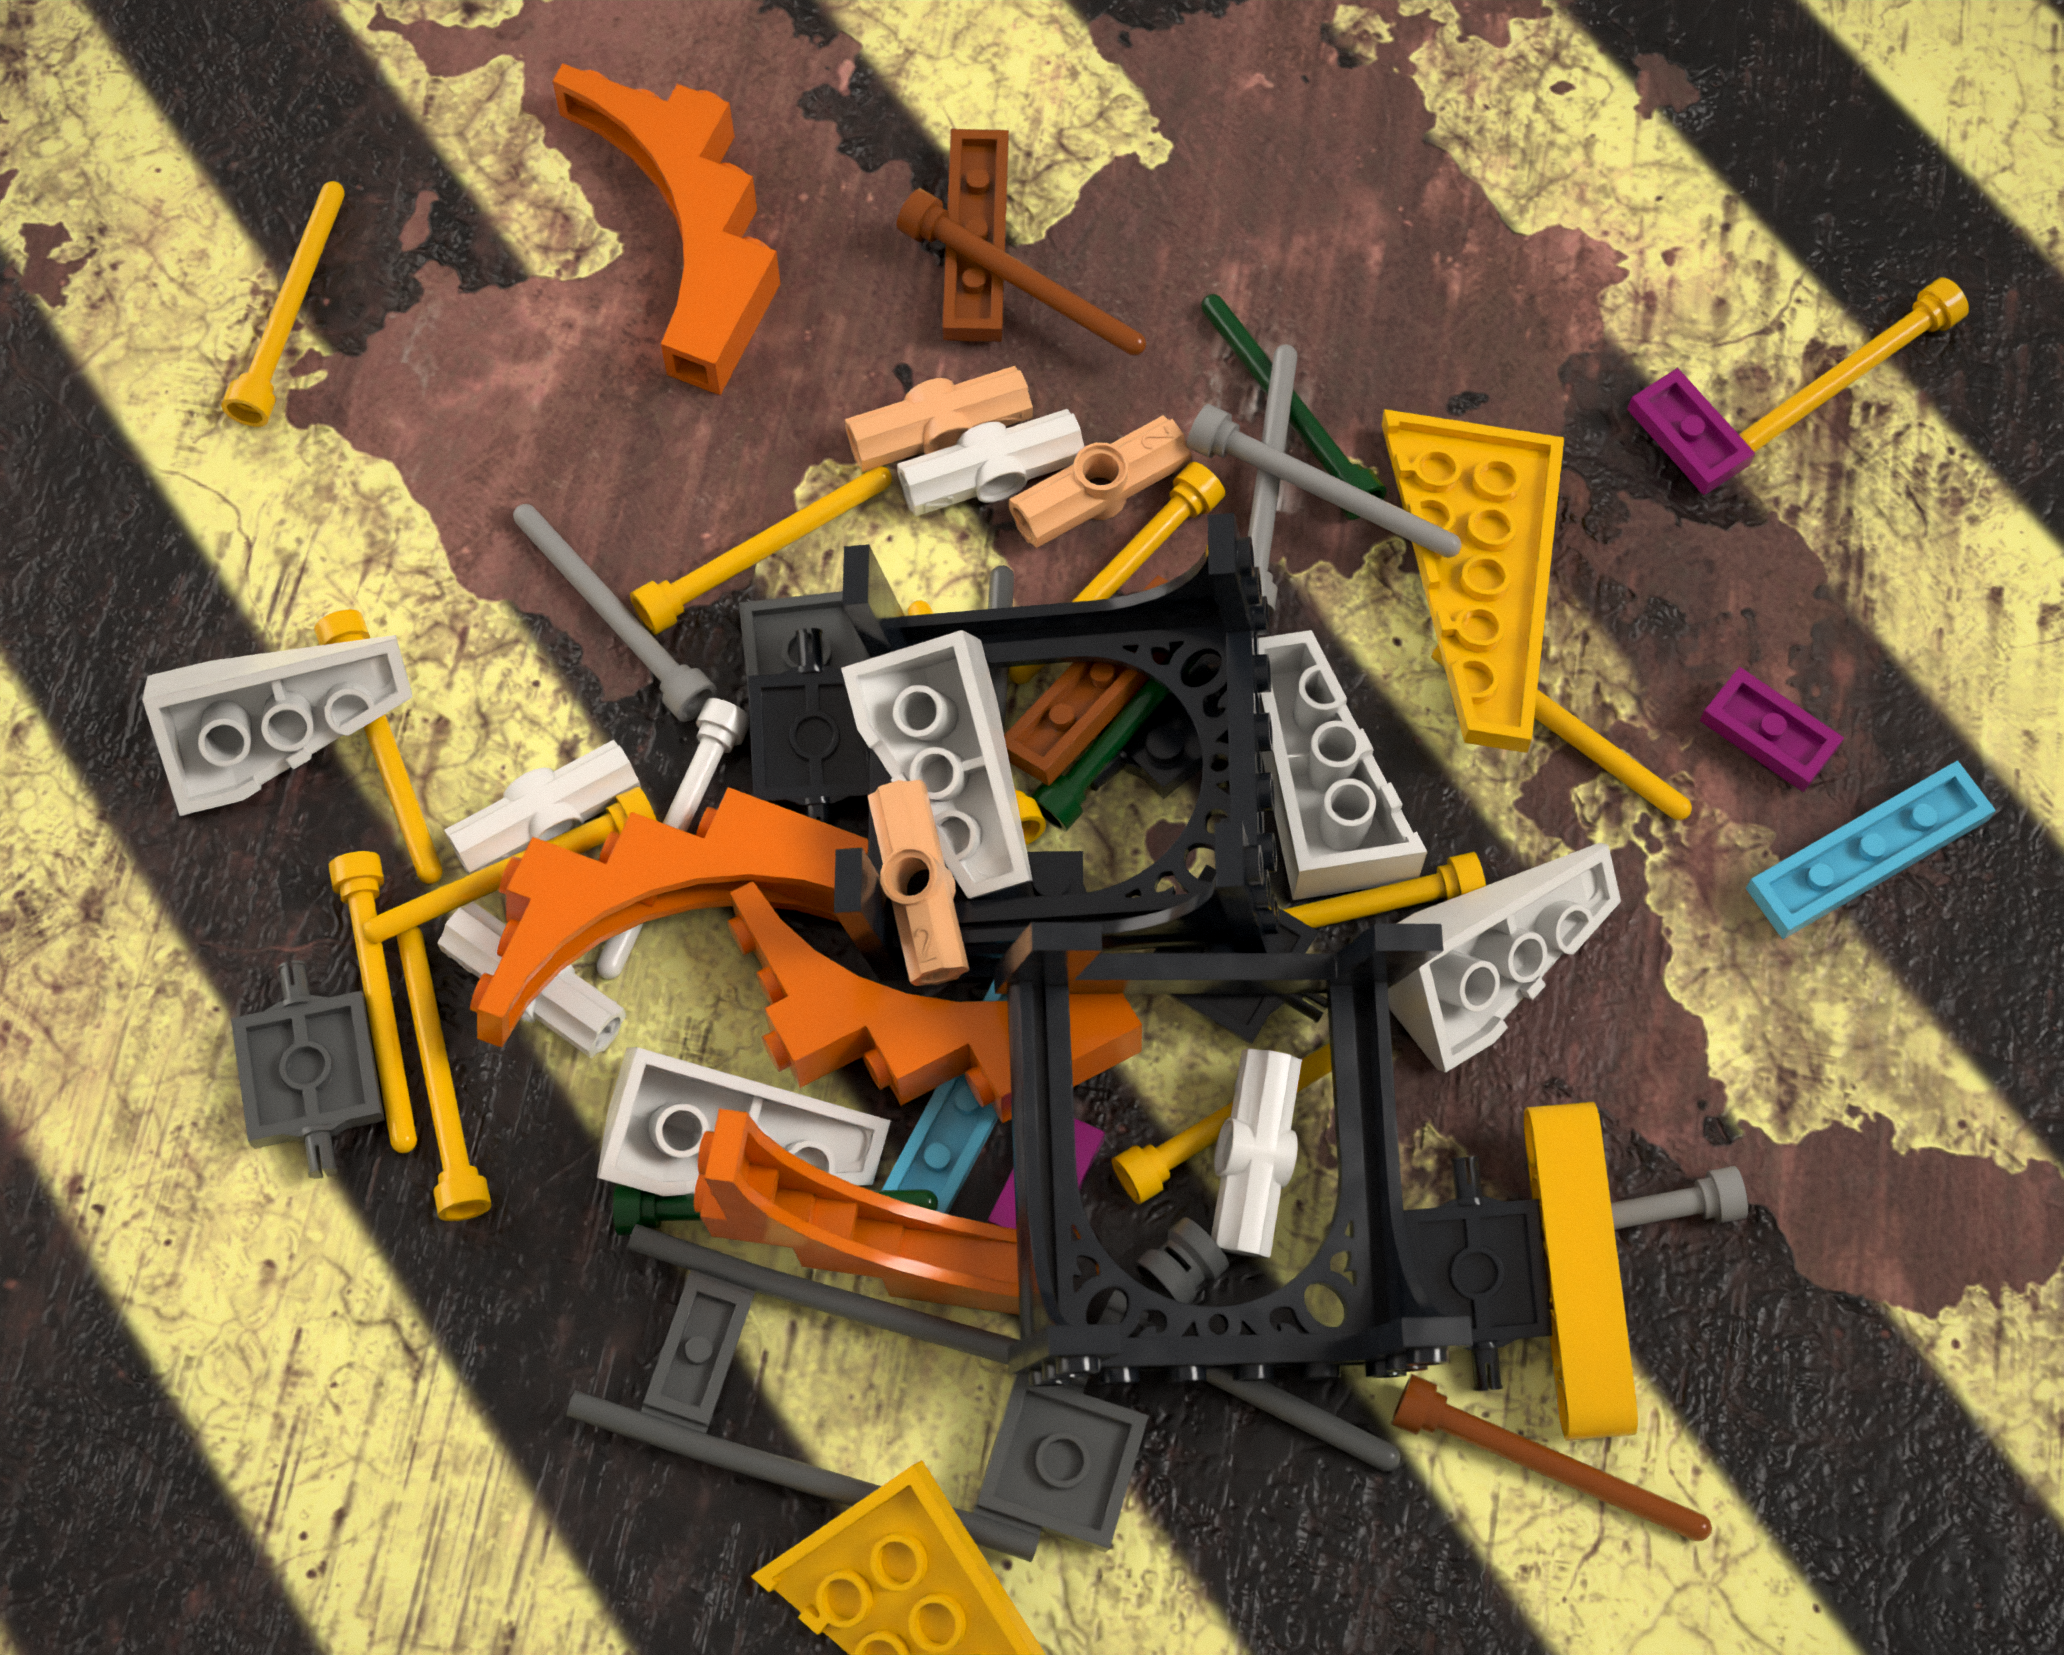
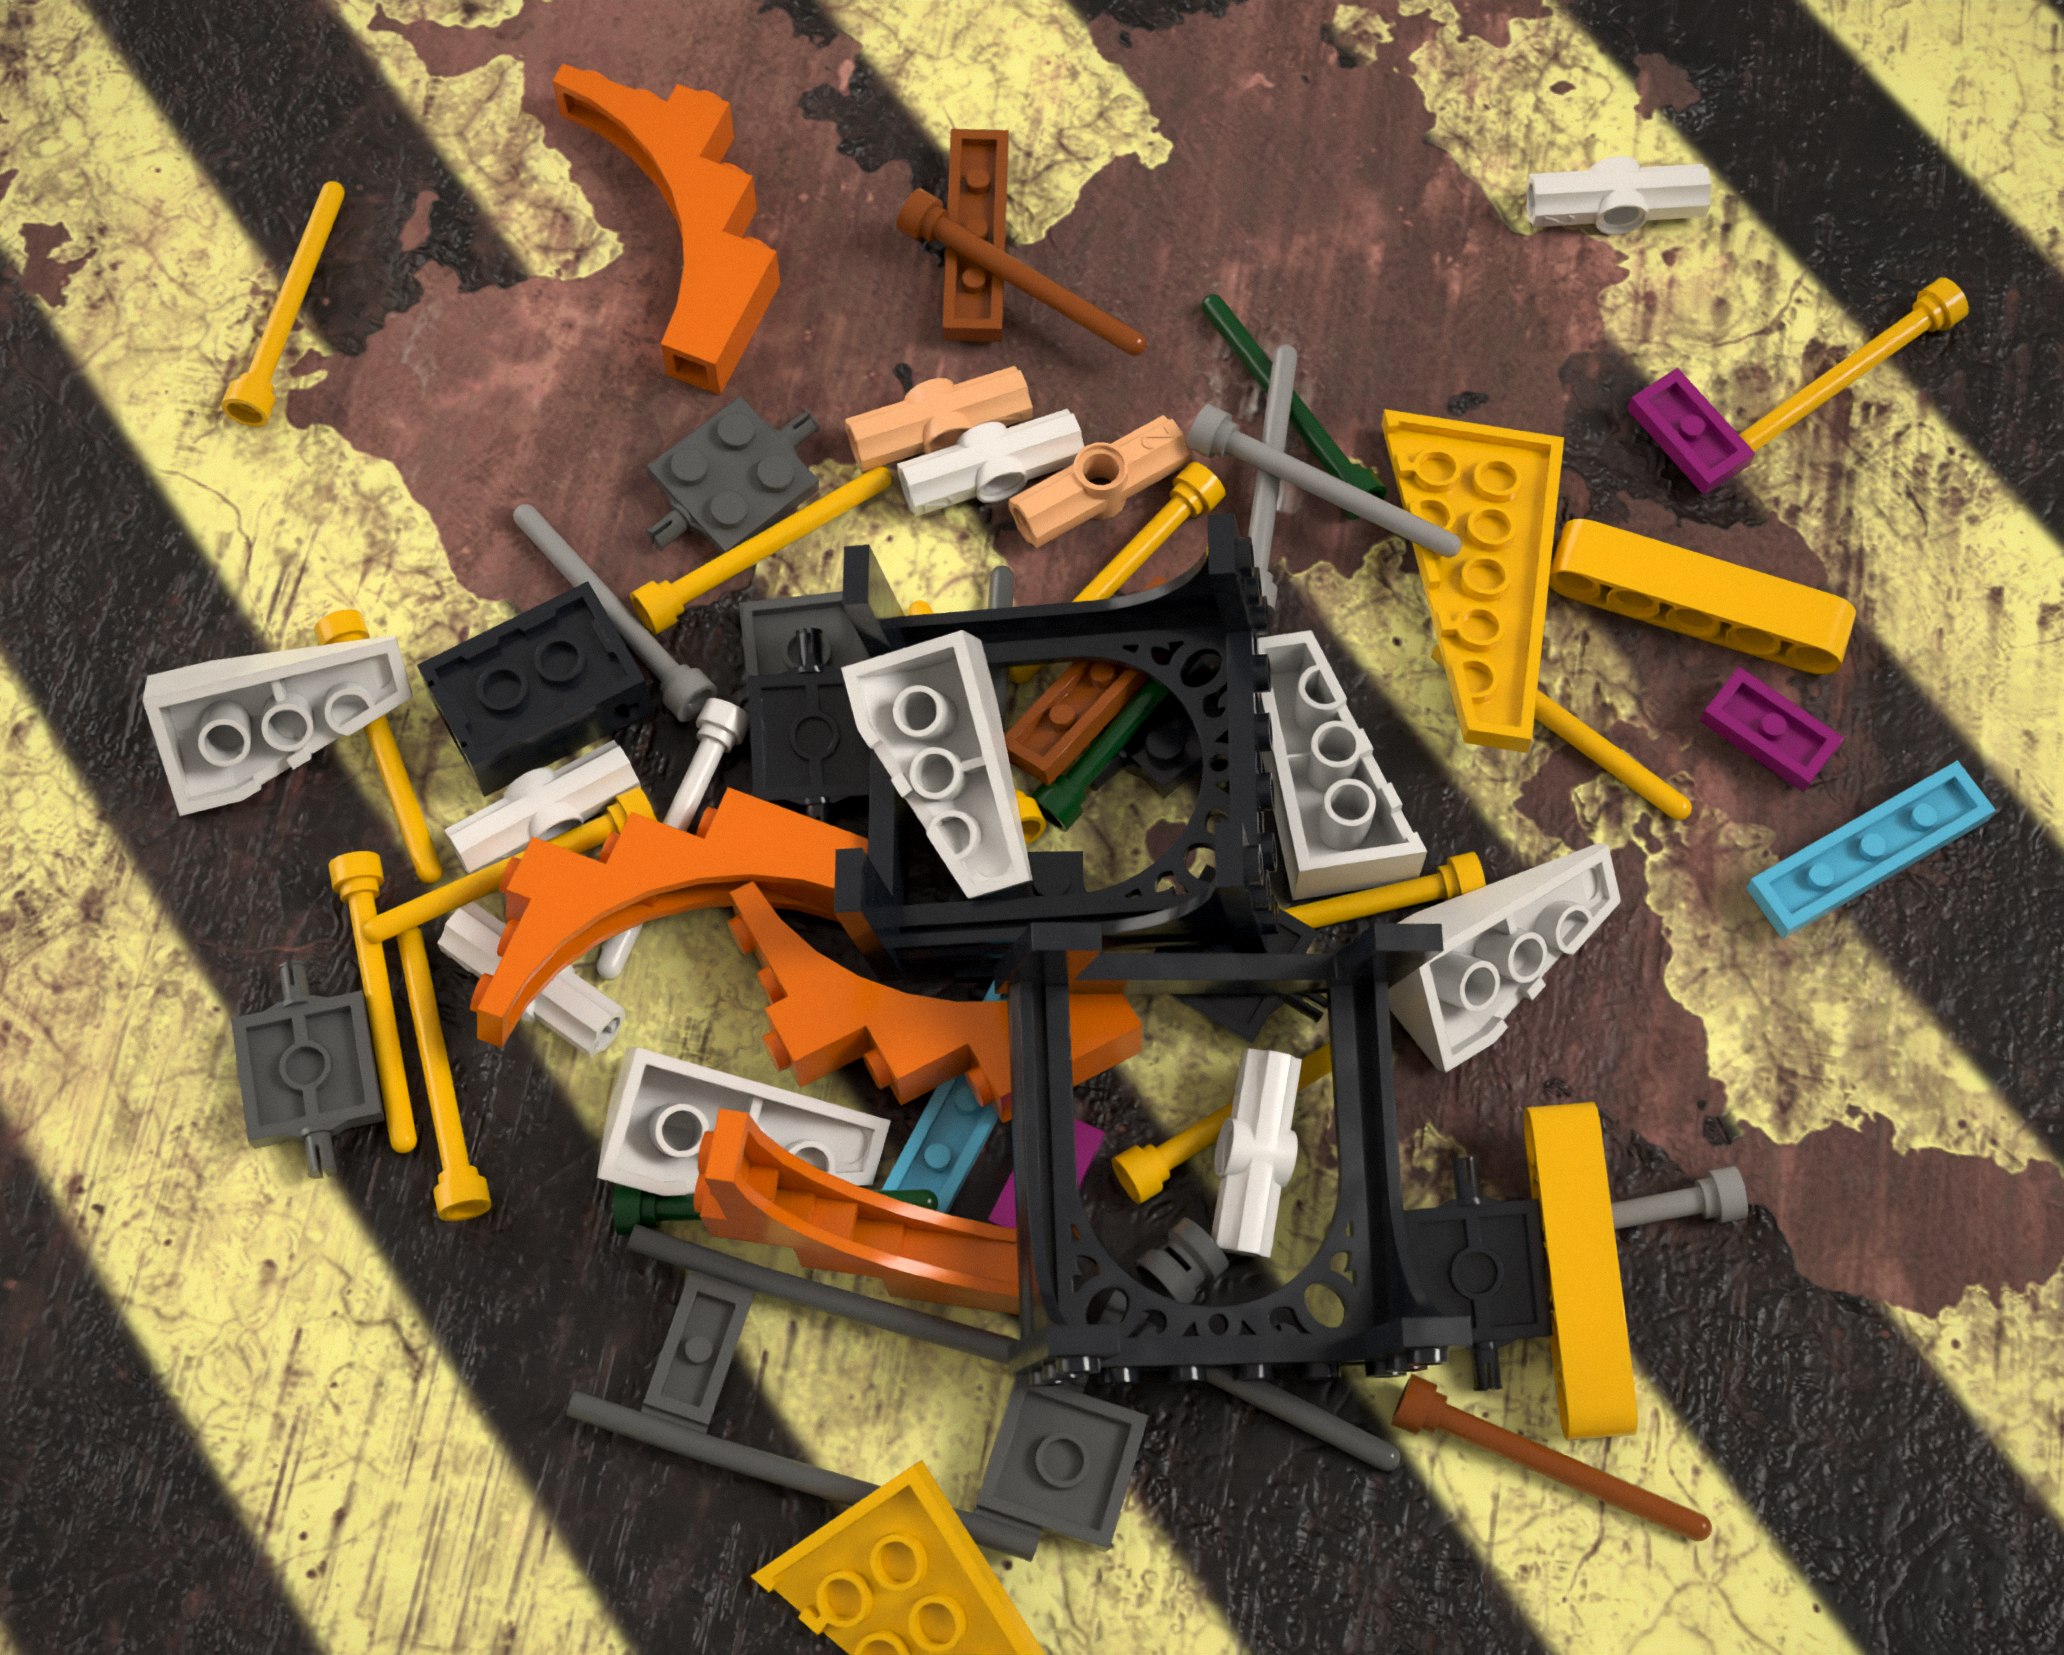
(536, 688): none -> black piece
(732, 477): none -> dark grey plate
(928, 919): light nougat piece -> none
(1618, 195): none -> white piece
(1702, 596): none -> yellow beam

